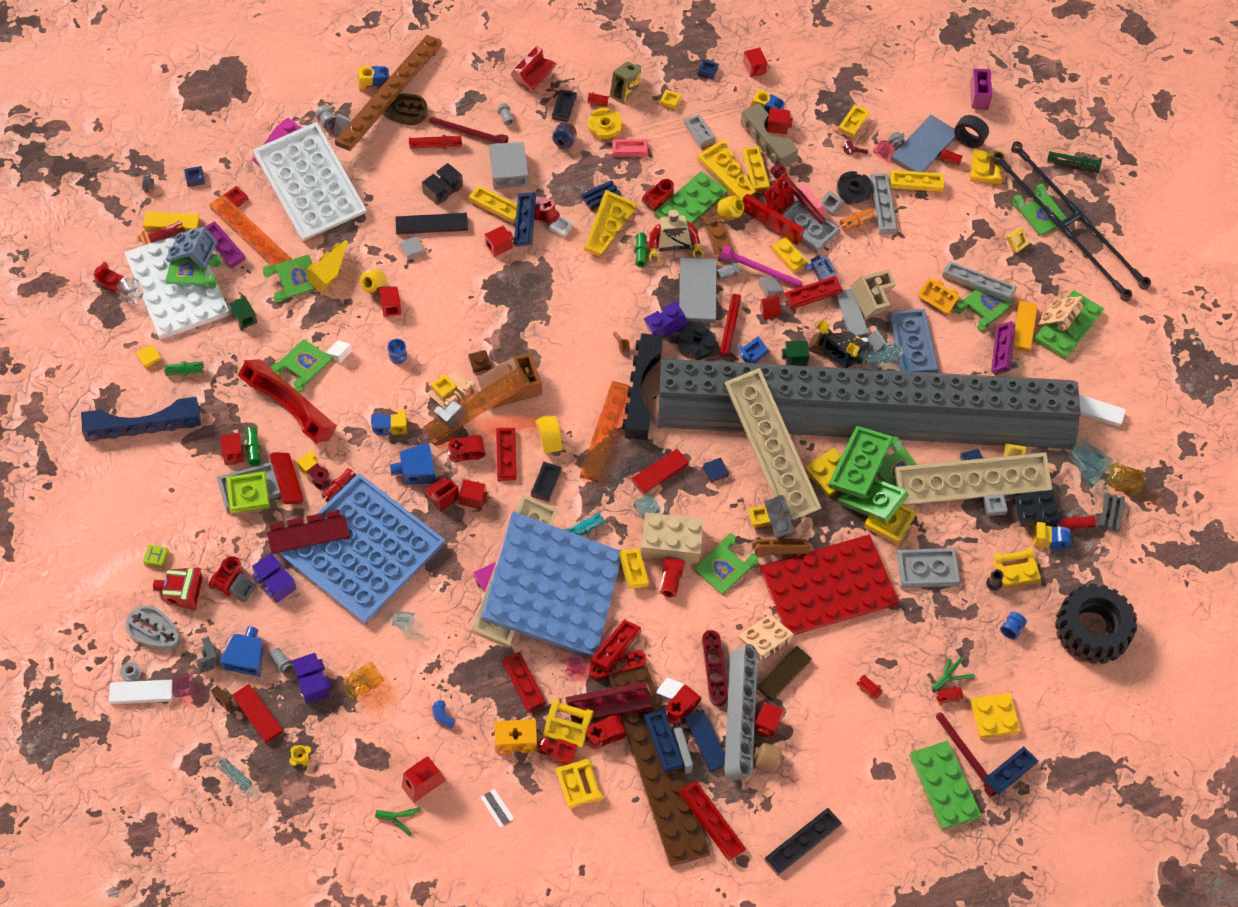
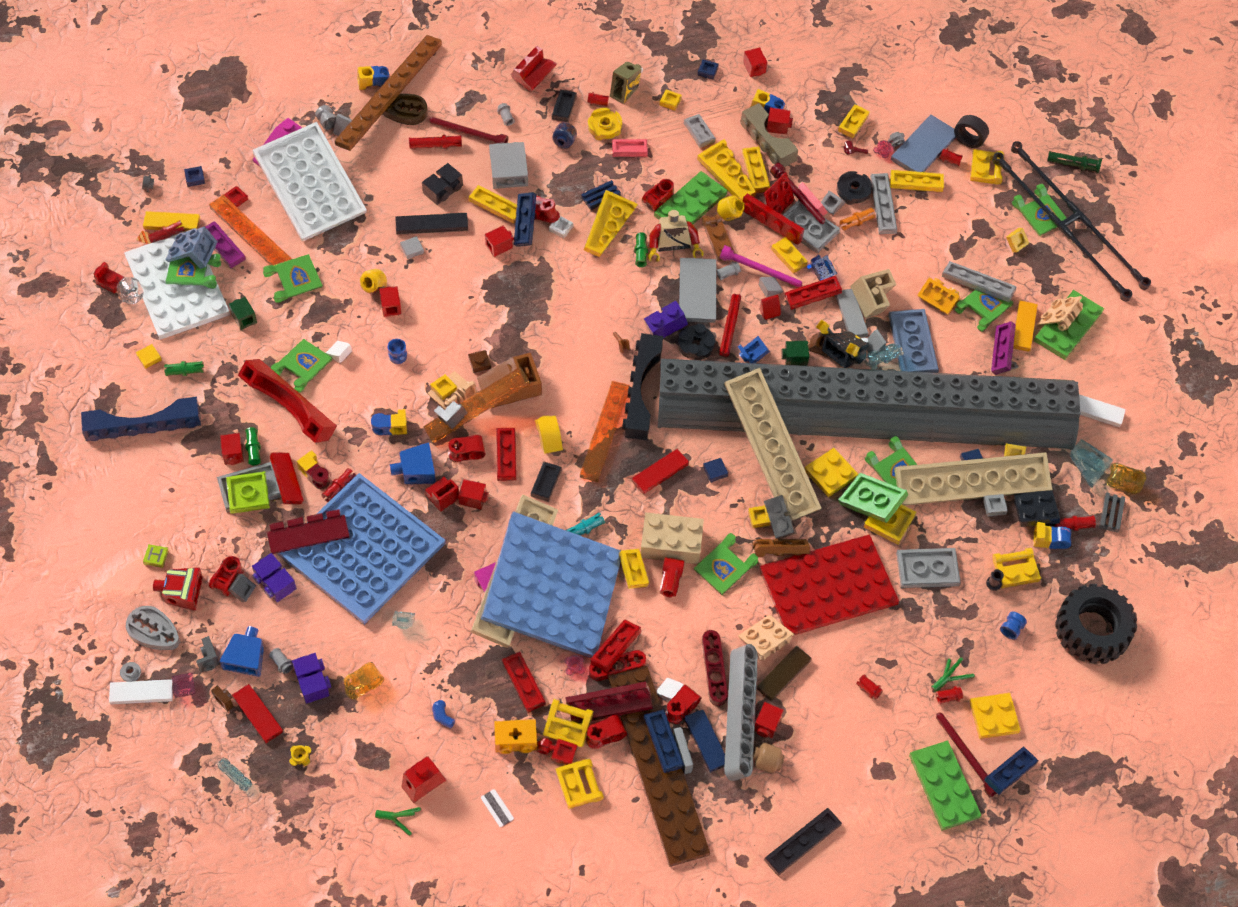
(327, 269): yellow slope -> none
(646, 504): clear light blue plate -> none
(712, 820): red tile -> none
(860, 462): bright green plate -> none
(981, 89): magenta brick -> none

